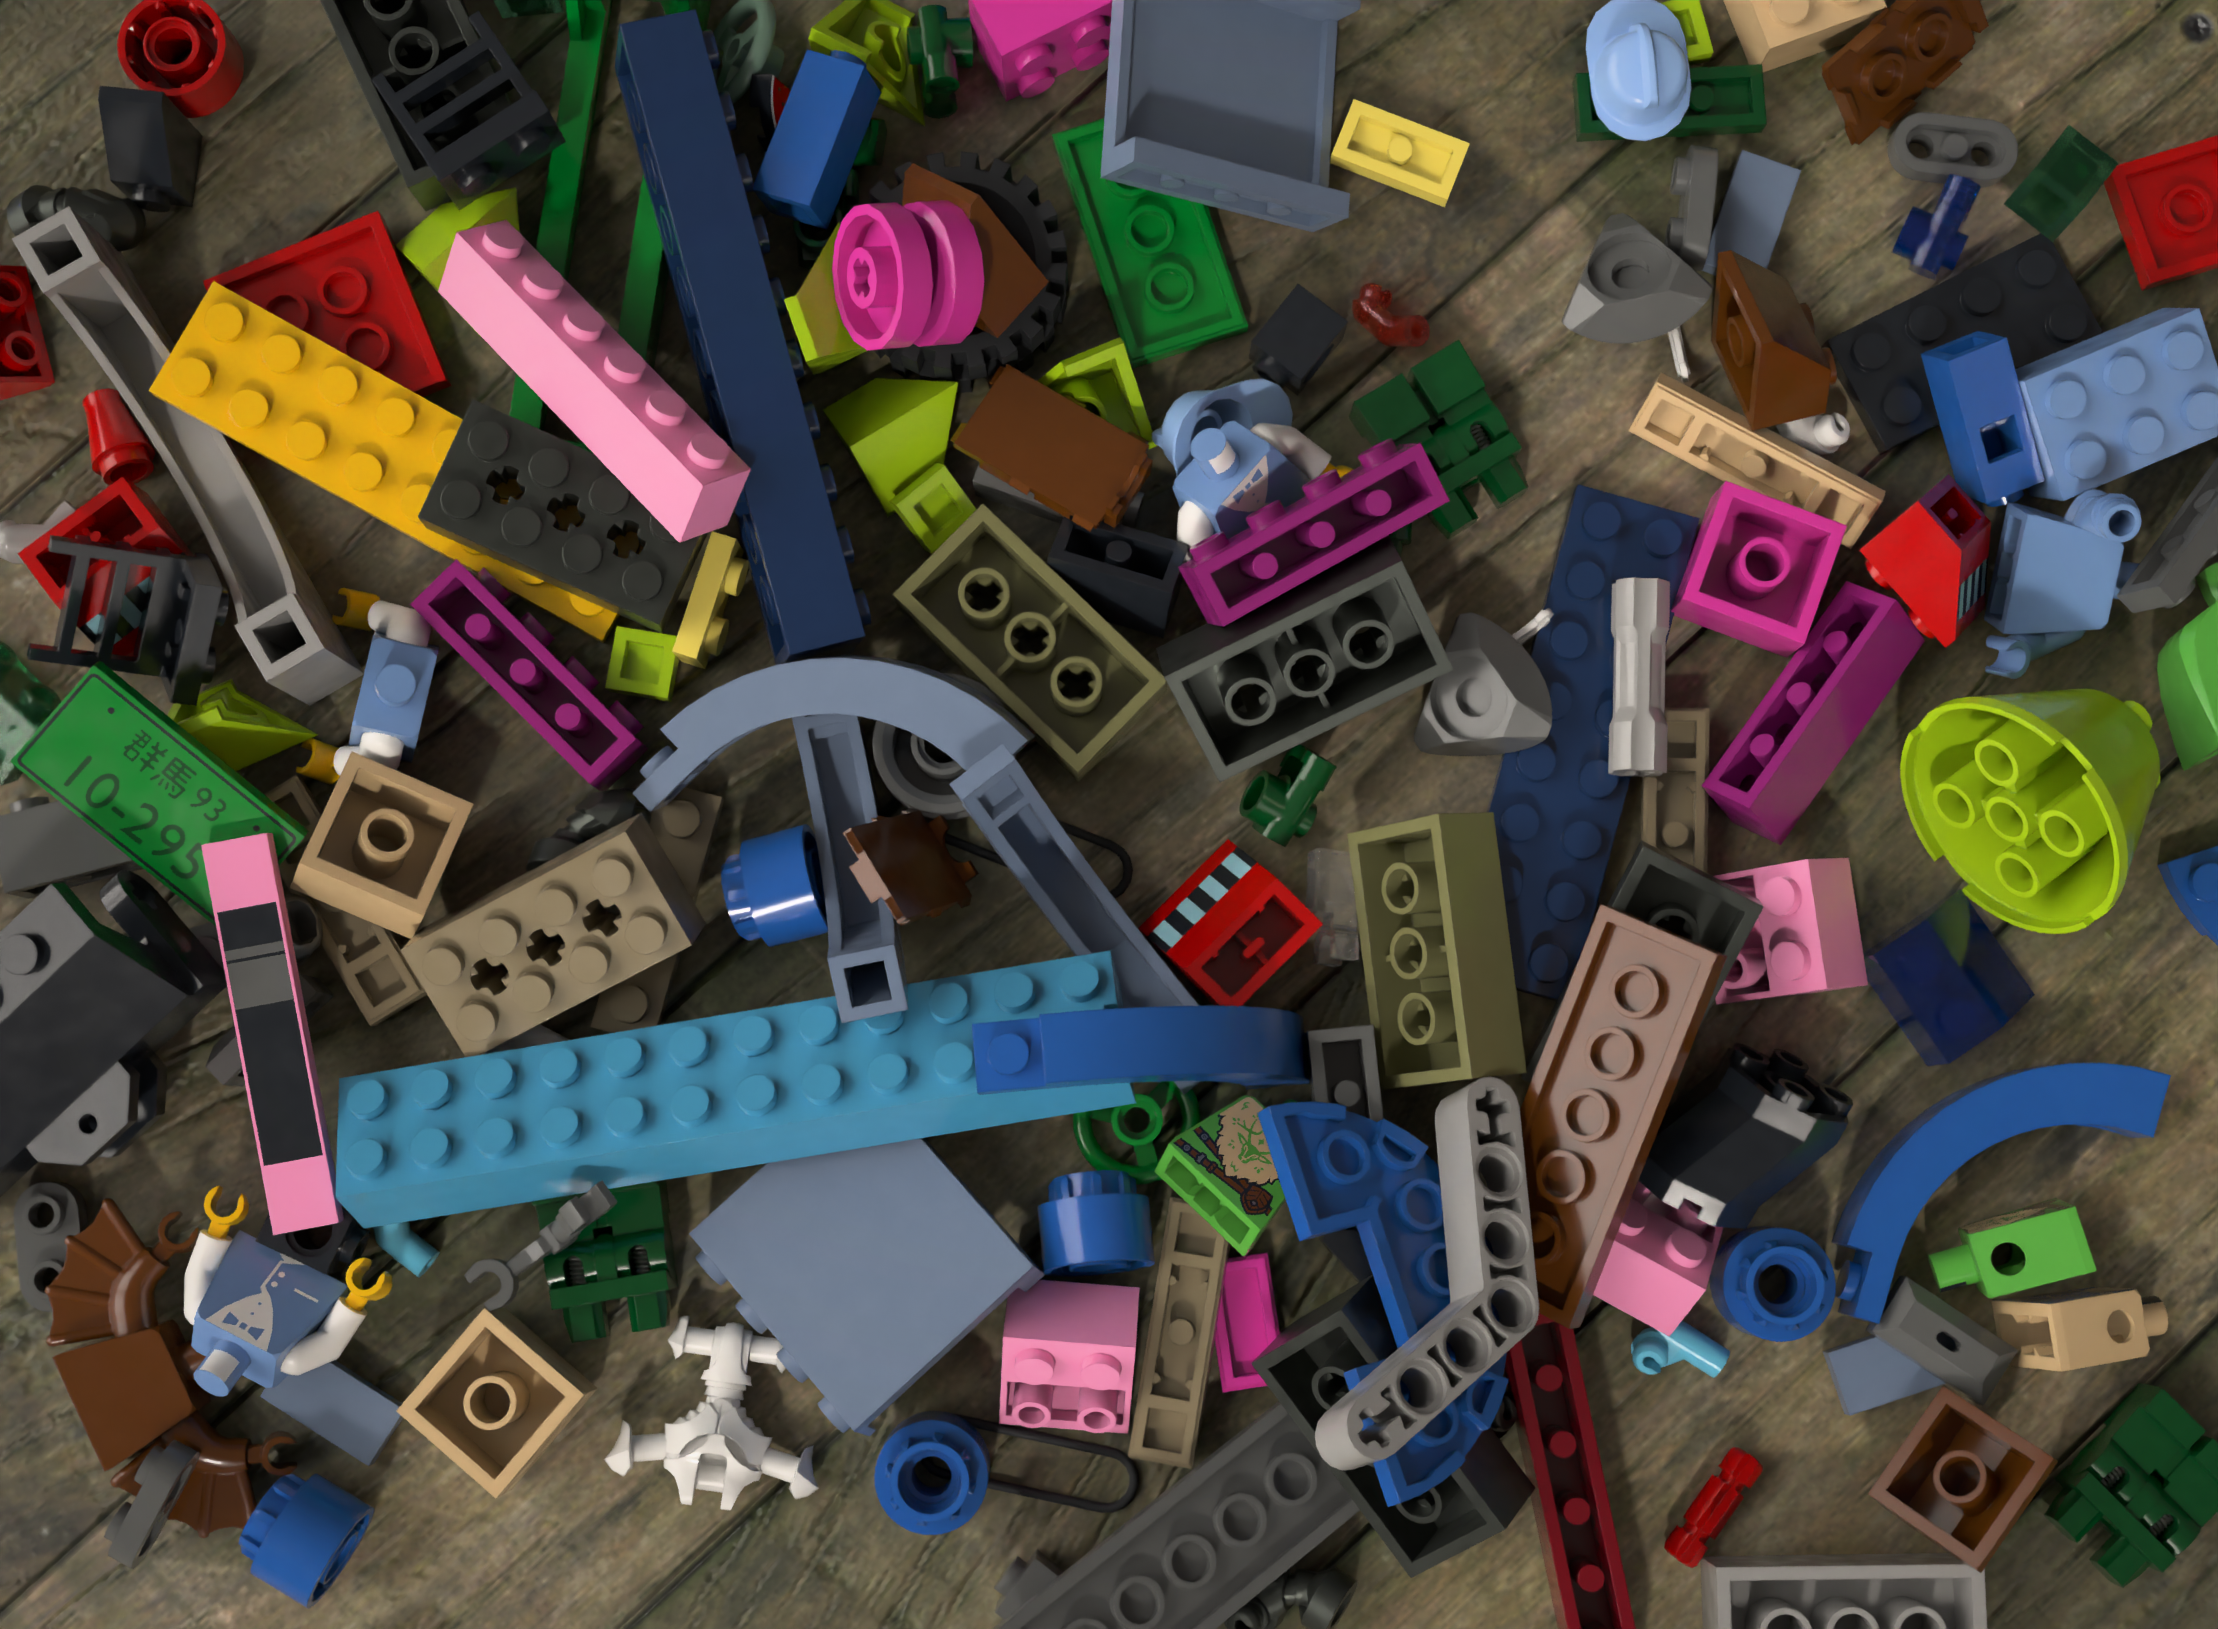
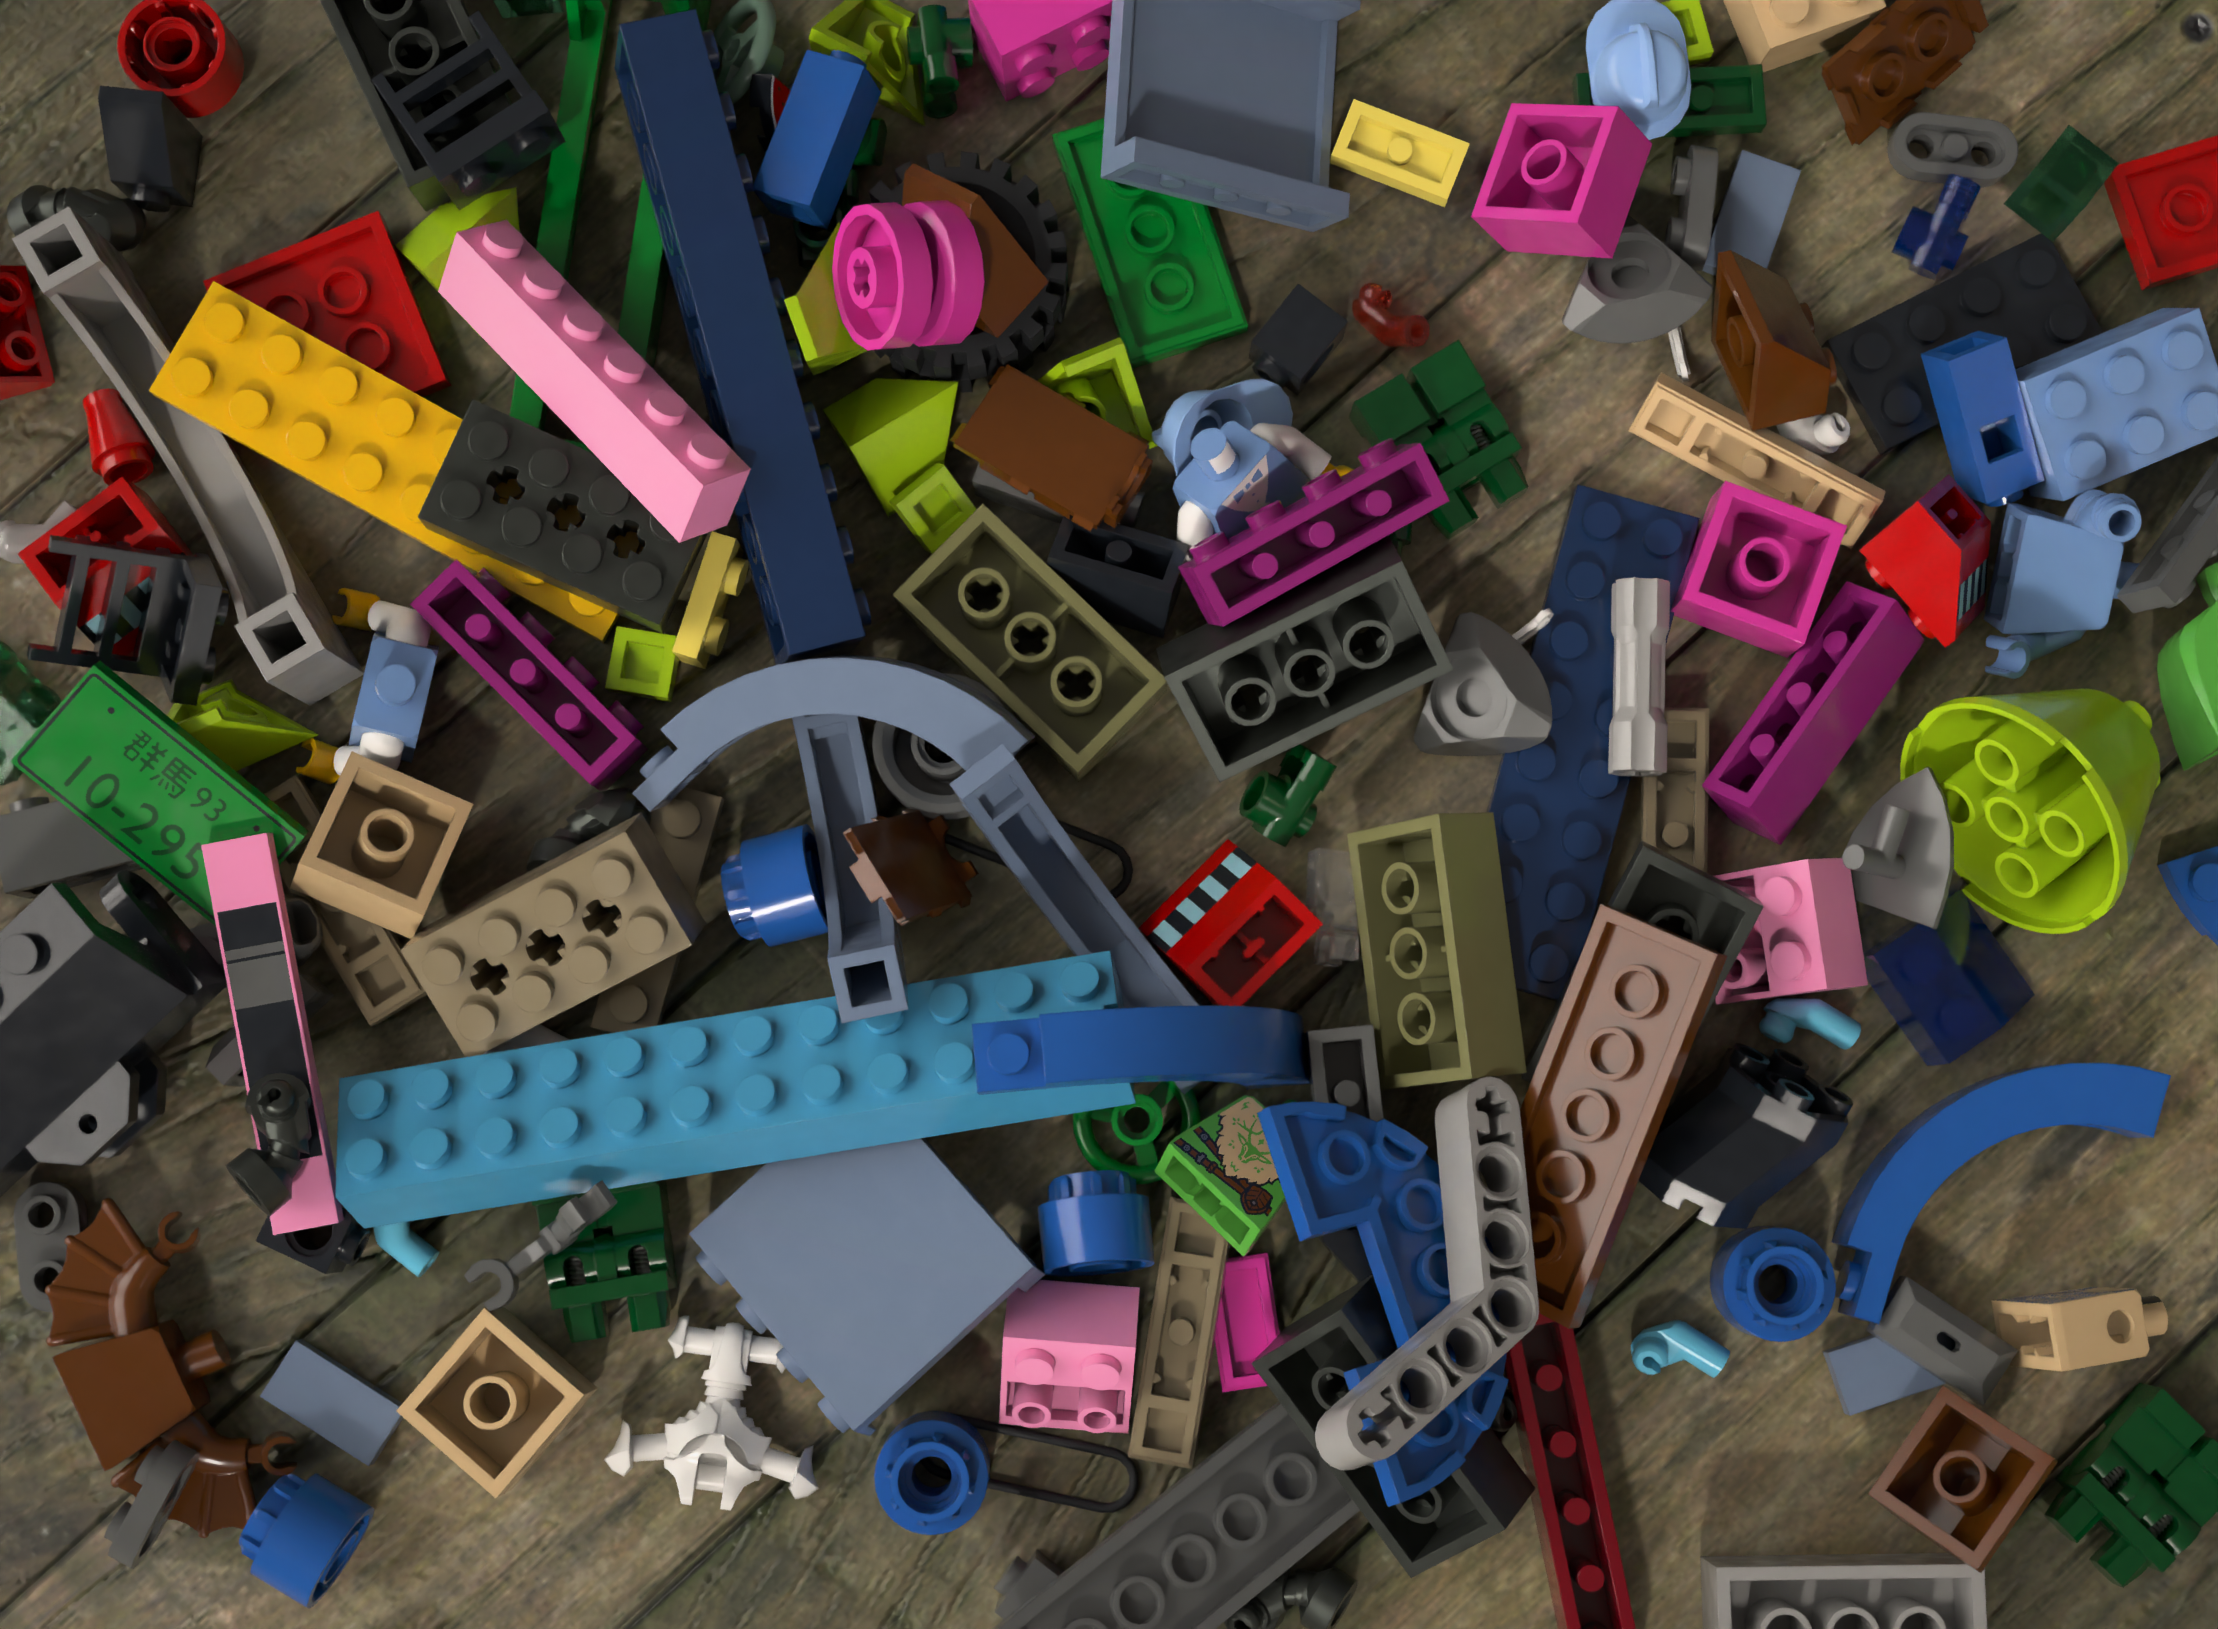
(263, 1310): torso -> none
(281, 1113): none -> pearl dark grey arm
(1562, 179): none -> dark pink brick
(1658, 1261): bright pink slope -> none
(1713, 1507): red axle -> none
(1812, 1014): none -> medium azure arm
(1905, 851): none -> dark grey shield
(2044, 1249): bright green torso -> none

